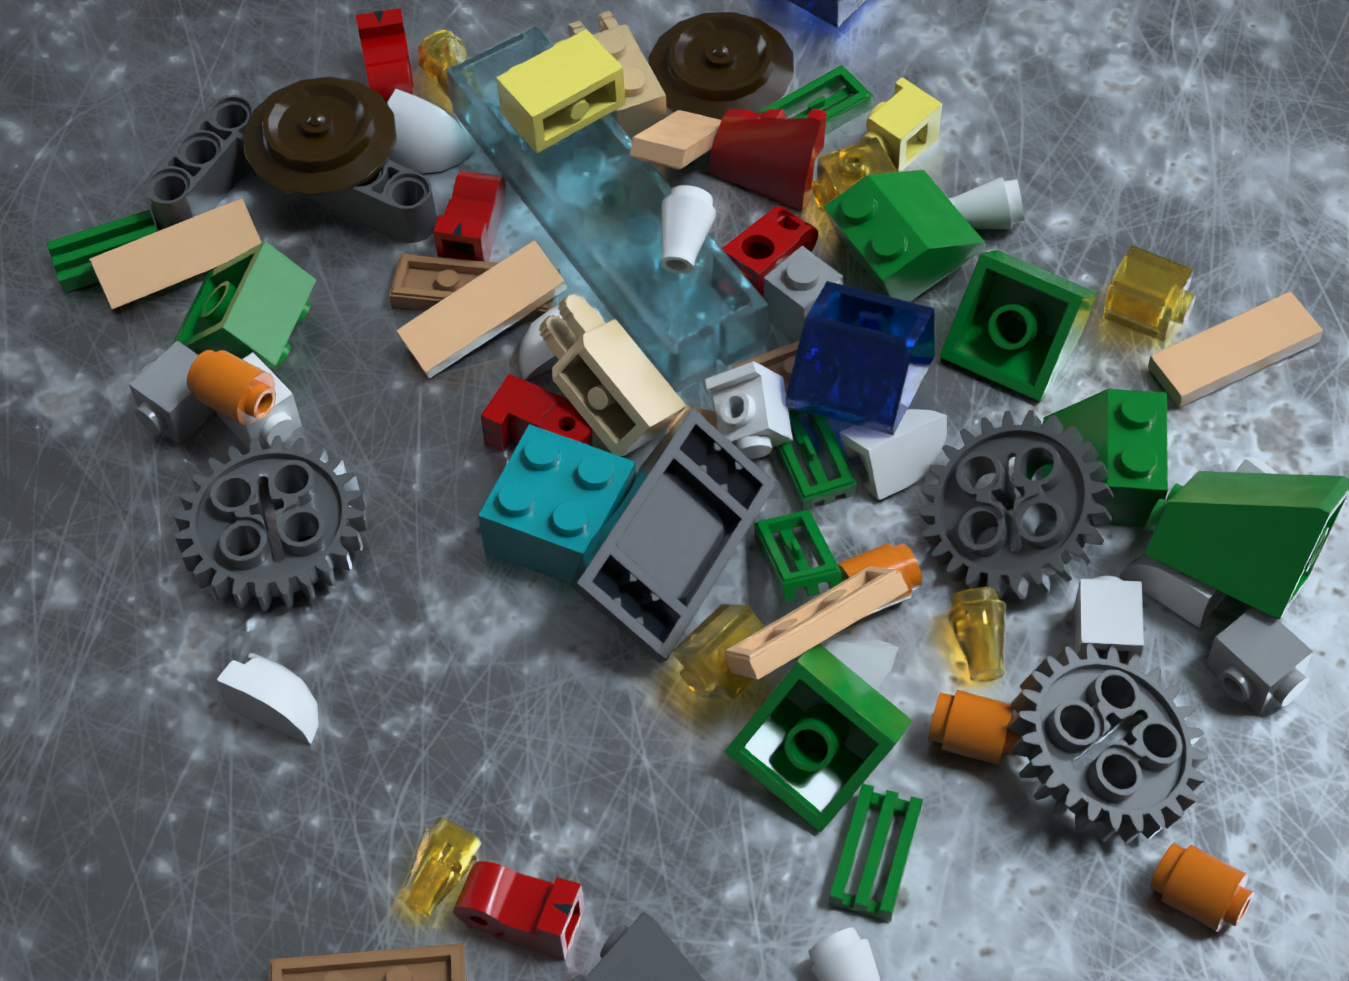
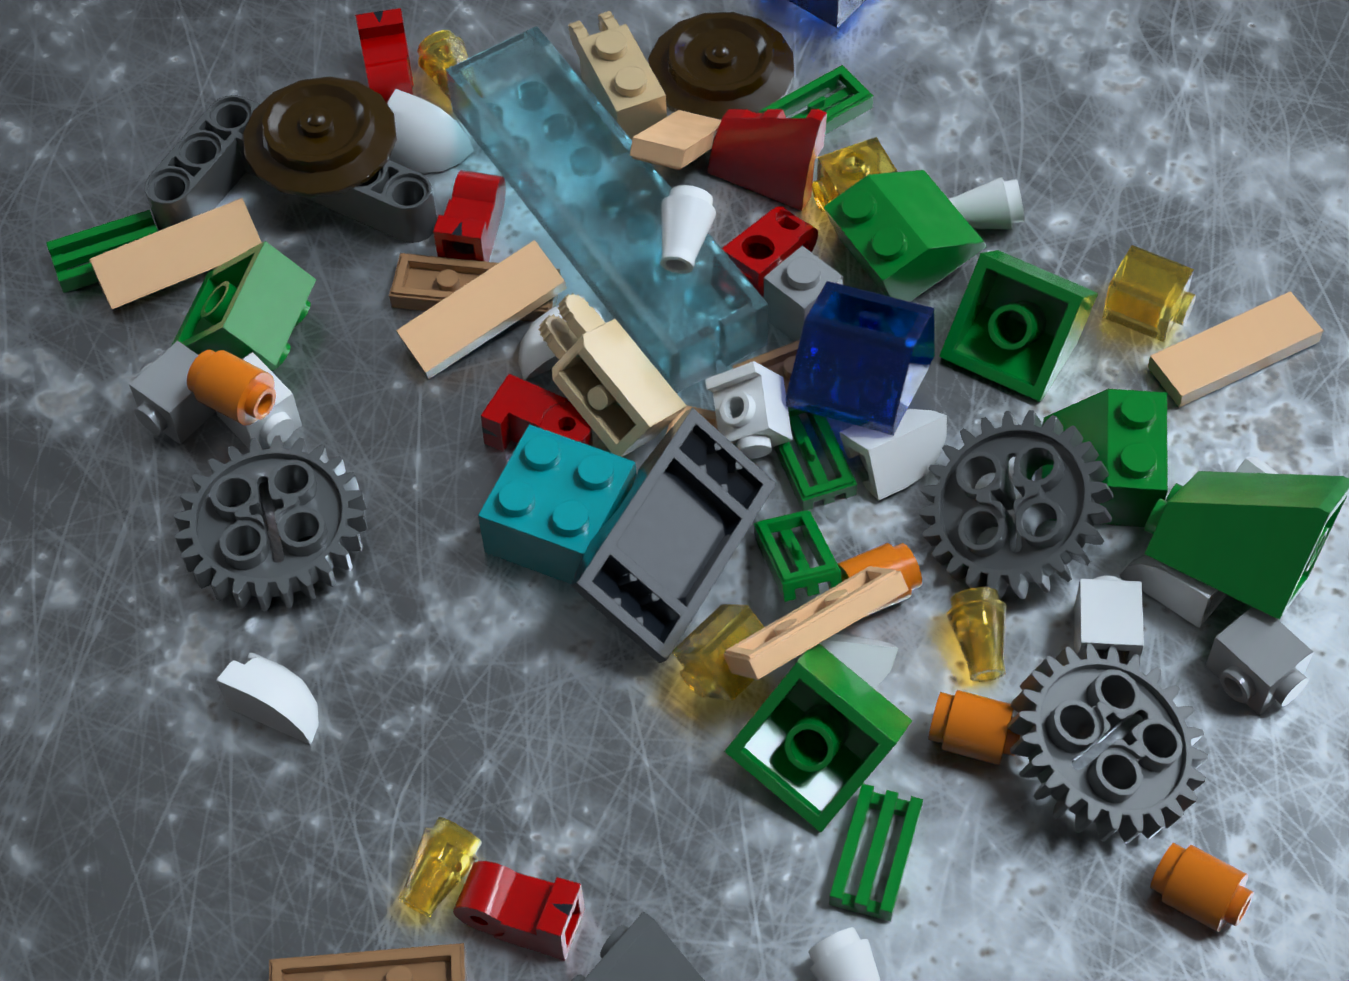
(561, 90): light yellow brick -> none
(905, 123): light yellow brick -> none

